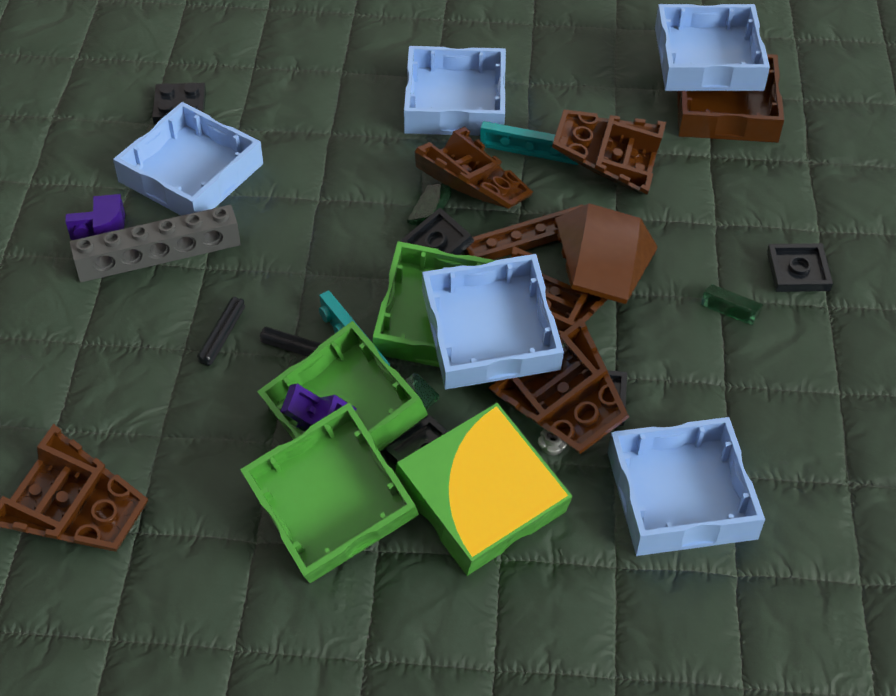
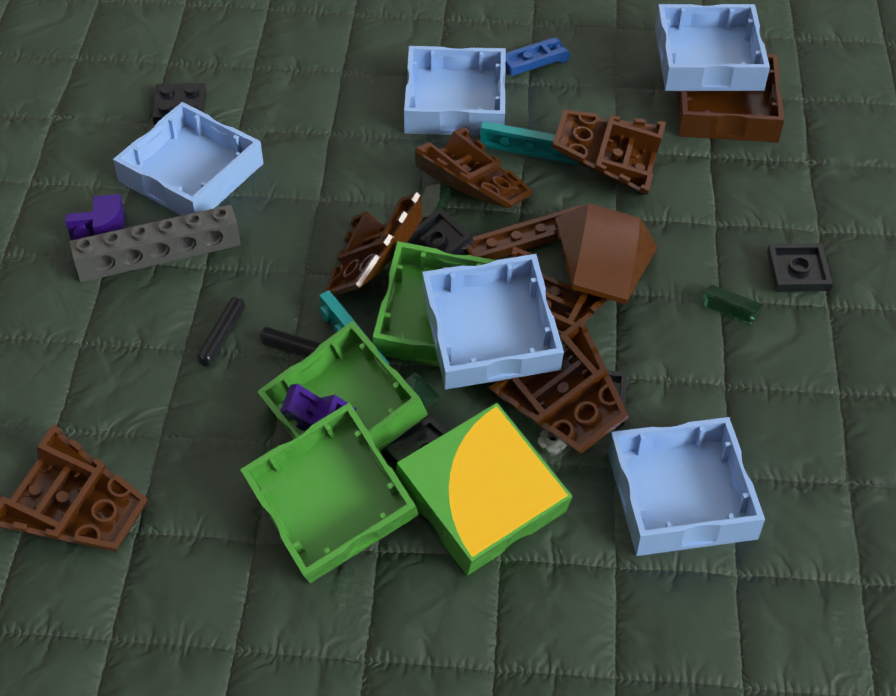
(373, 244): none -> reddish brown wedge
(536, 56): none -> blue plate

